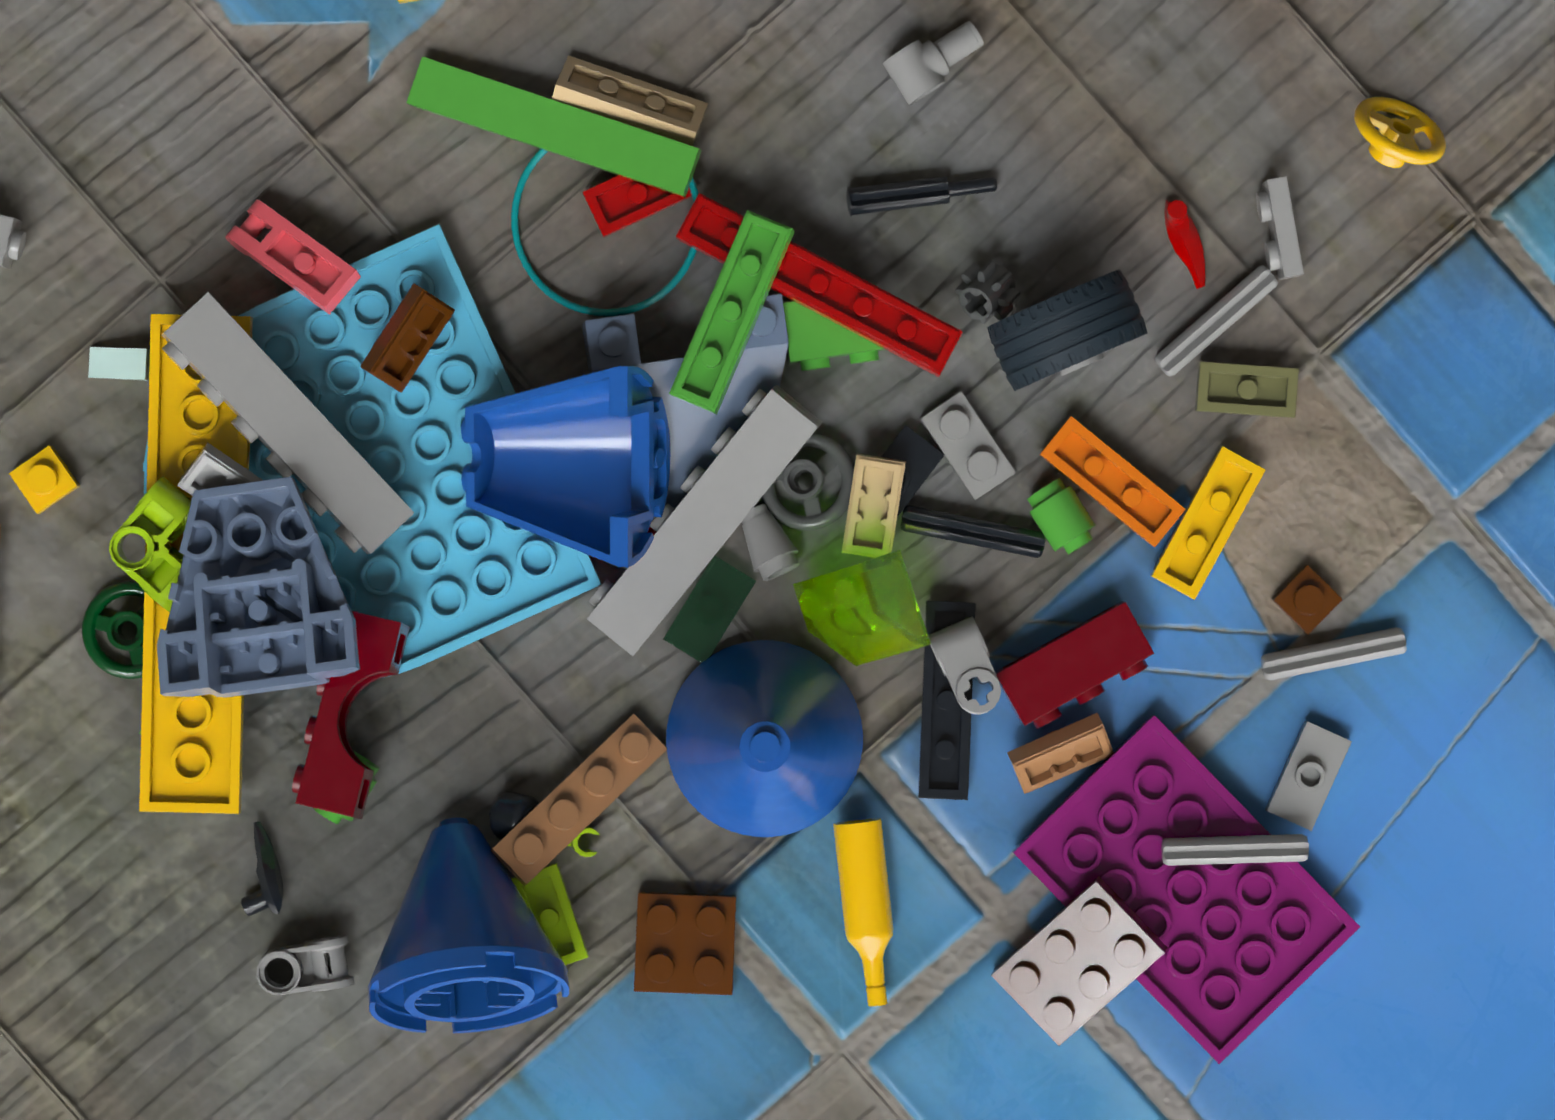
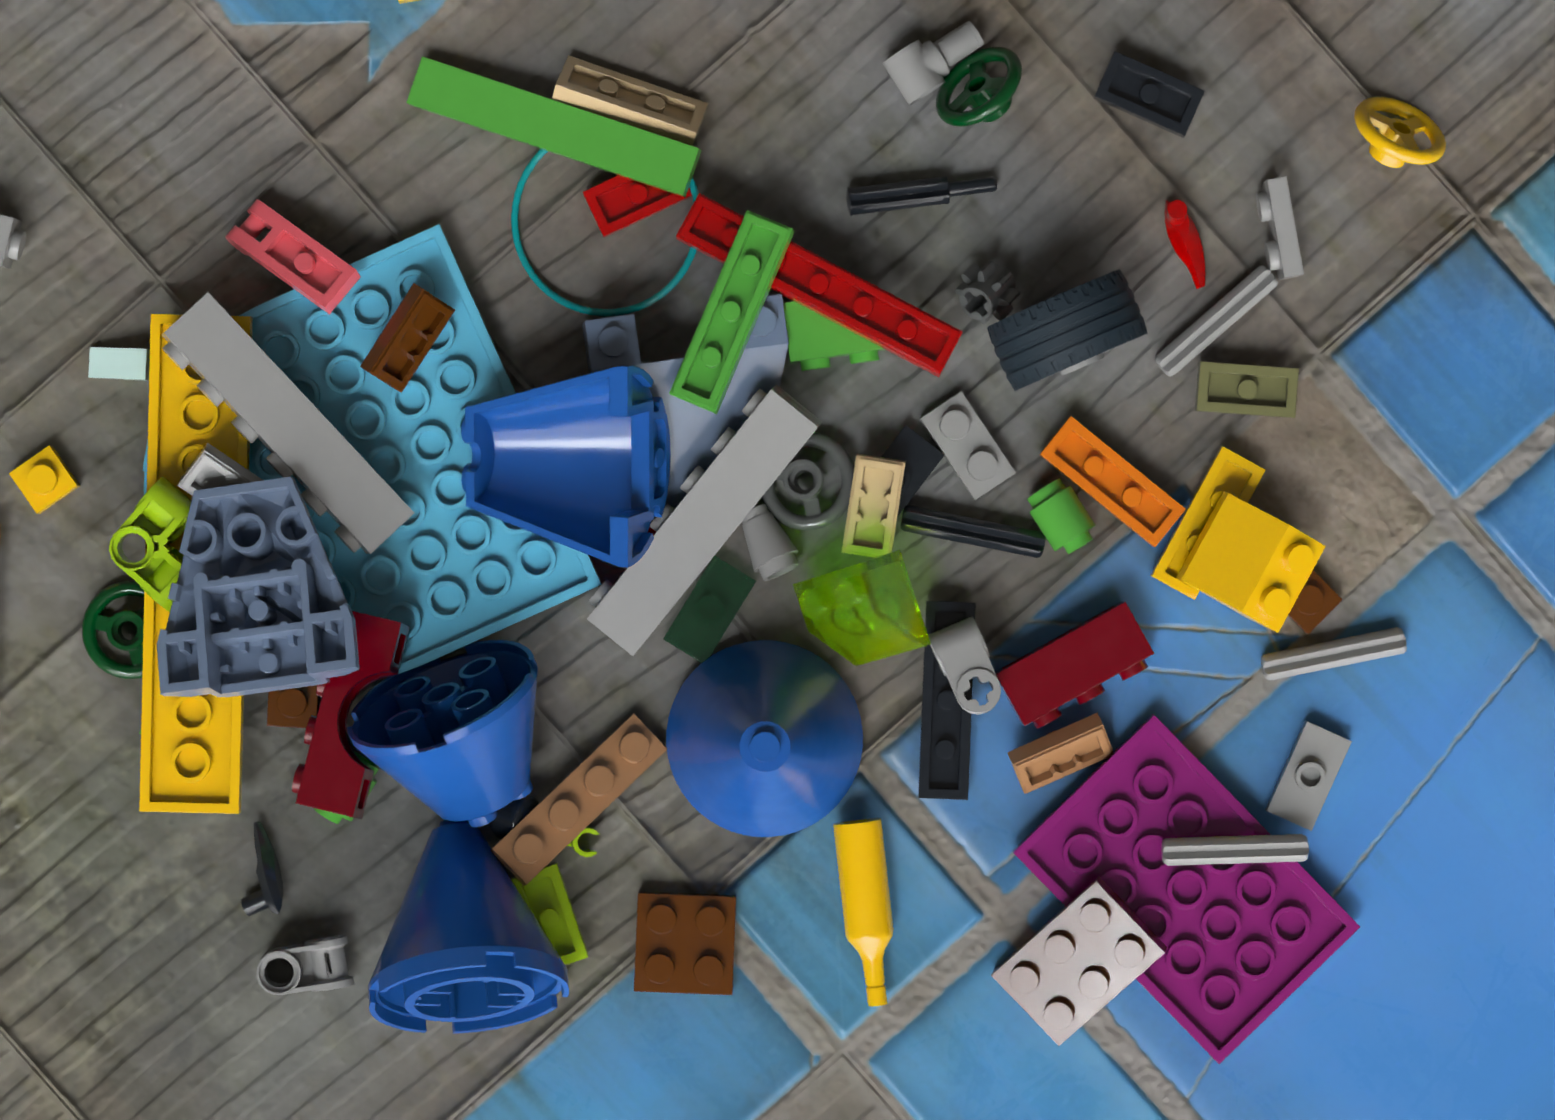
(292, 707): none -> reddish brown plate
(456, 729): none -> blue cone
(984, 95): none -> dark green piece
(1149, 94): none -> black plate
(1251, 562): none -> yellow slope

